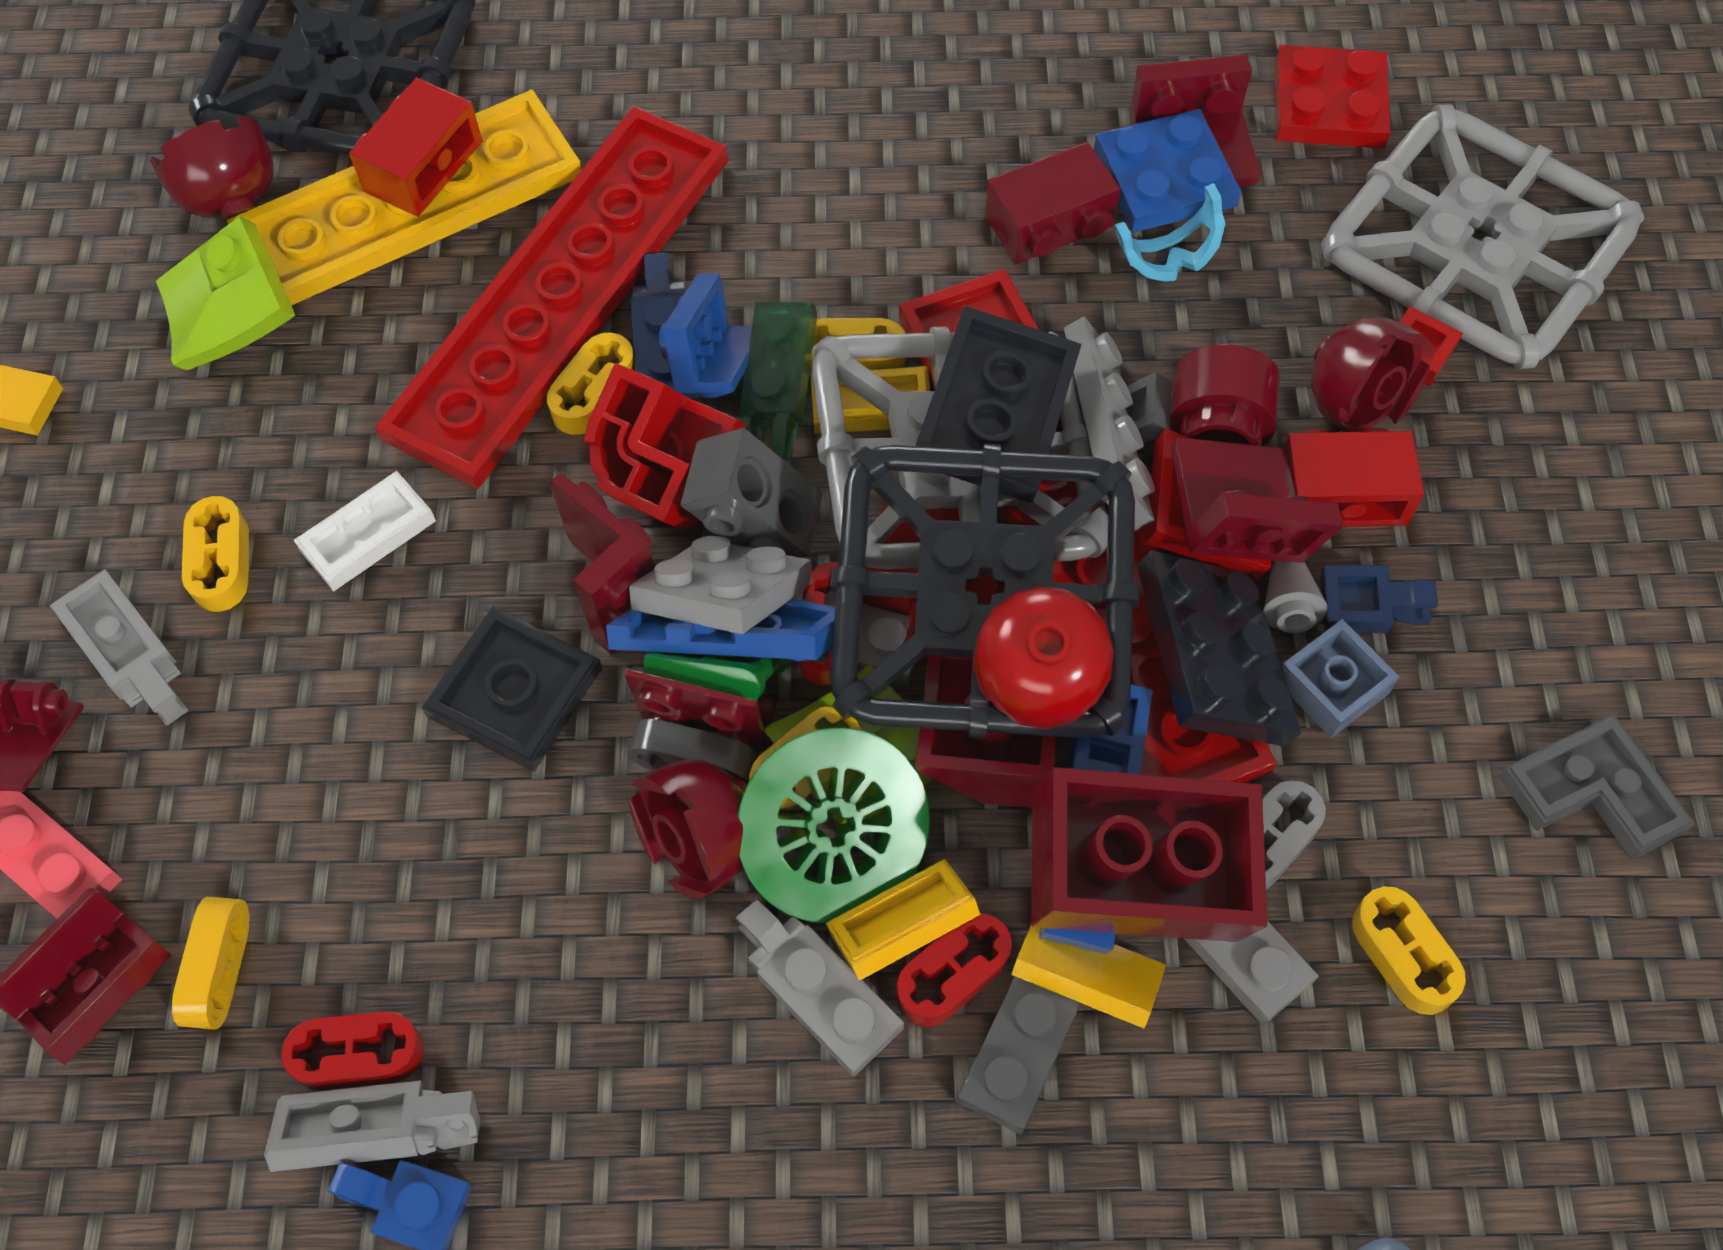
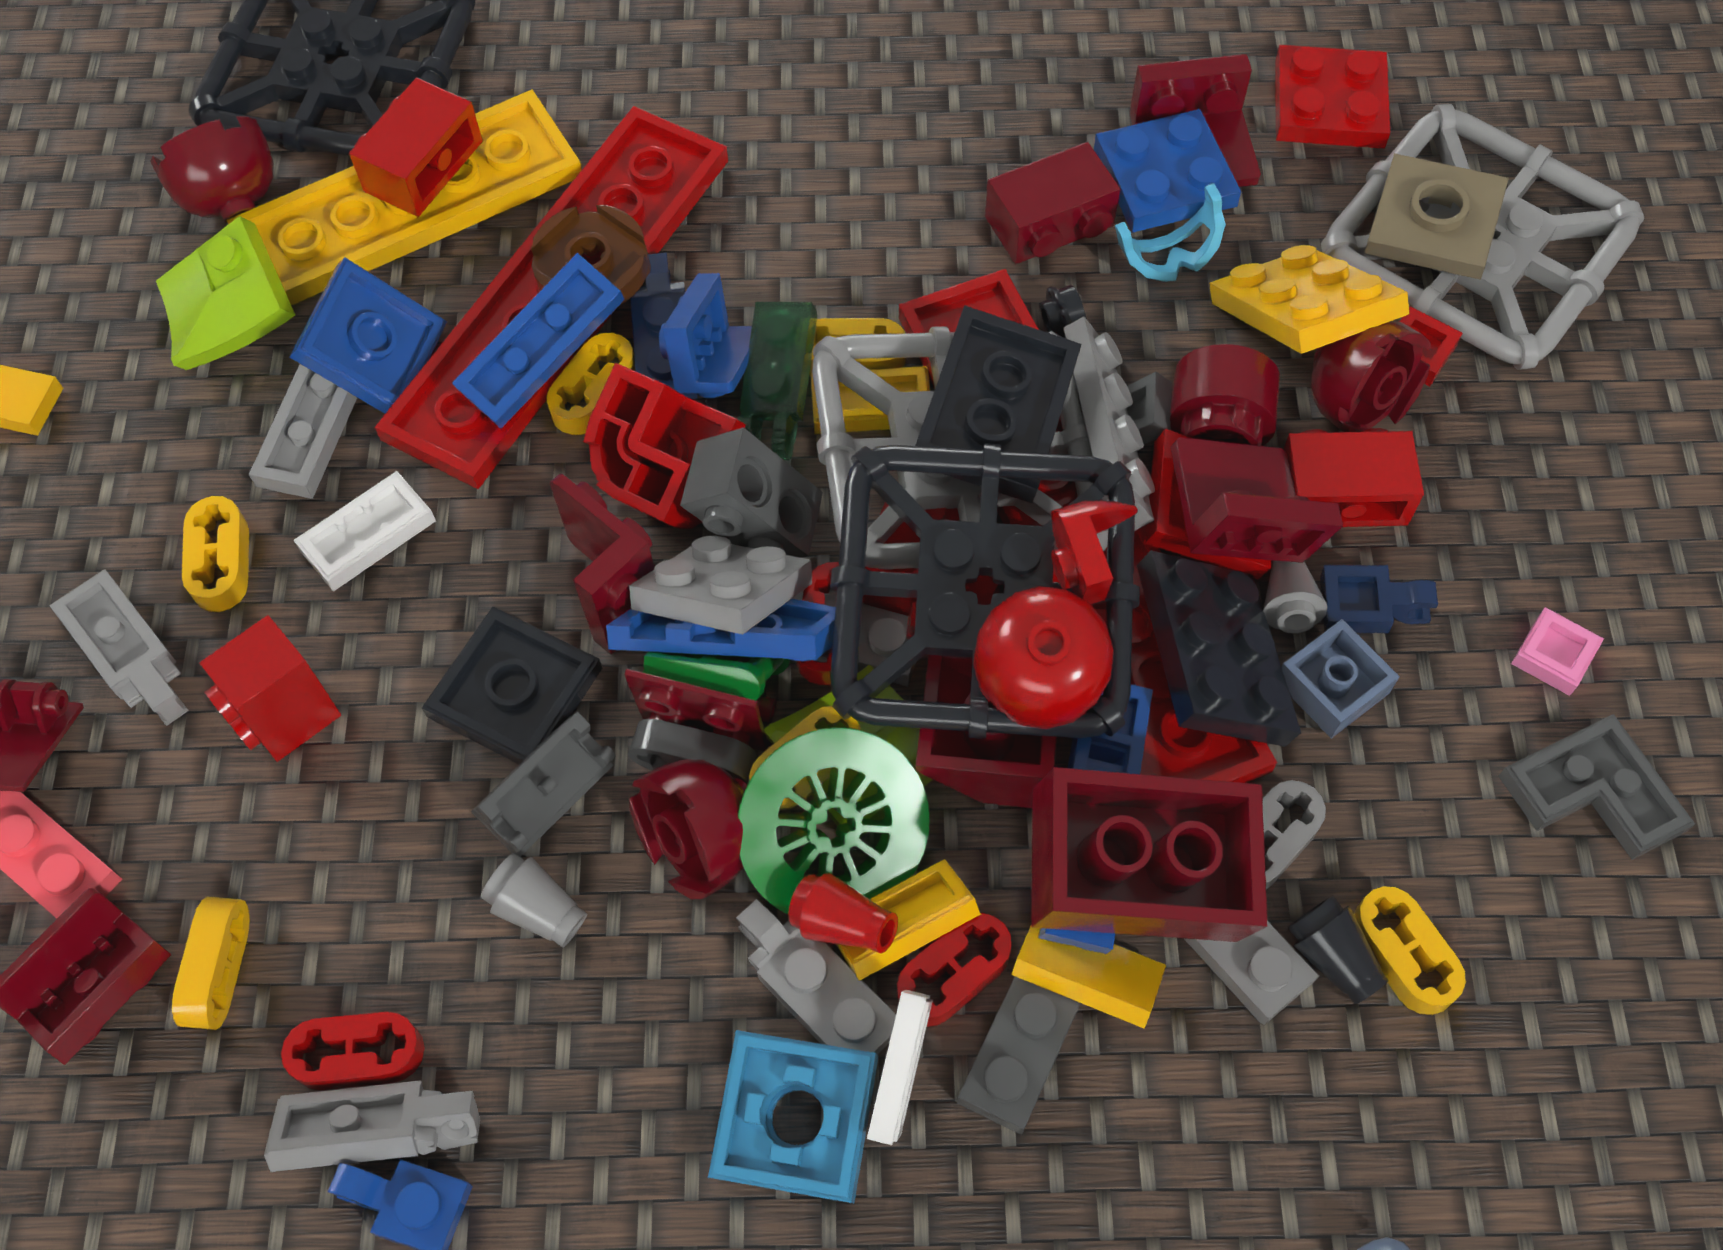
(268, 690): none -> red brick
(302, 435): none -> light grey plate
(367, 336): none -> blue tile
(532, 900): none -> light grey cone
(538, 340): none -> blue plate
(544, 785): none -> dark grey hinge
(606, 231): none -> reddish brown plate
(757, 1078): none -> dark azure piece
(839, 914): none -> red cone
(900, 1067): none -> white tile
(1061, 308): none -> black plate
(1079, 555): none -> red plate
(1308, 298): none -> yellow plate
(1339, 949): none -> black cone
(1447, 245): none -> dark tan piece
(1557, 651): none -> bright pink tile

